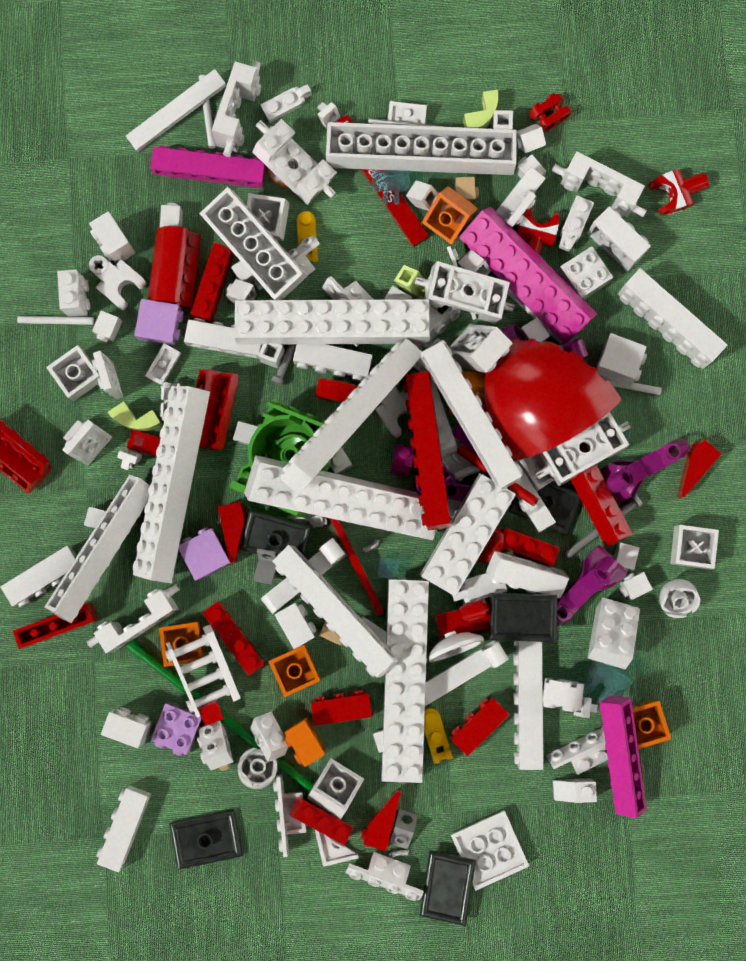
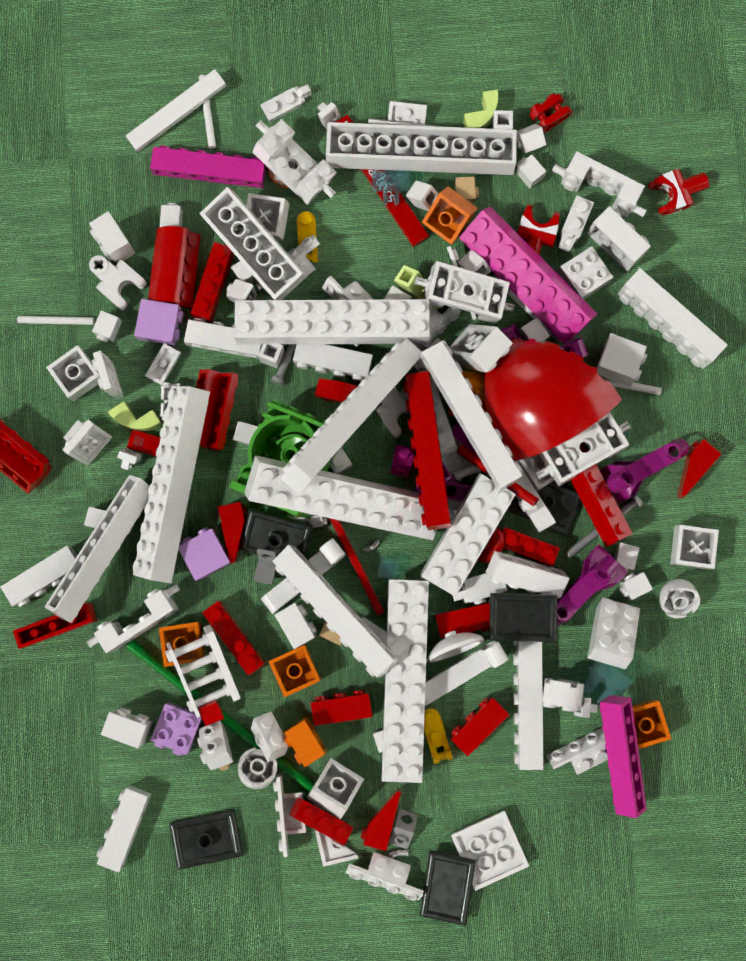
(72, 293): white brick -> none
(241, 84): white brick -> none
(474, 611): red brick -> none
(521, 197): white bracket -> none
(575, 790): white slope -> none

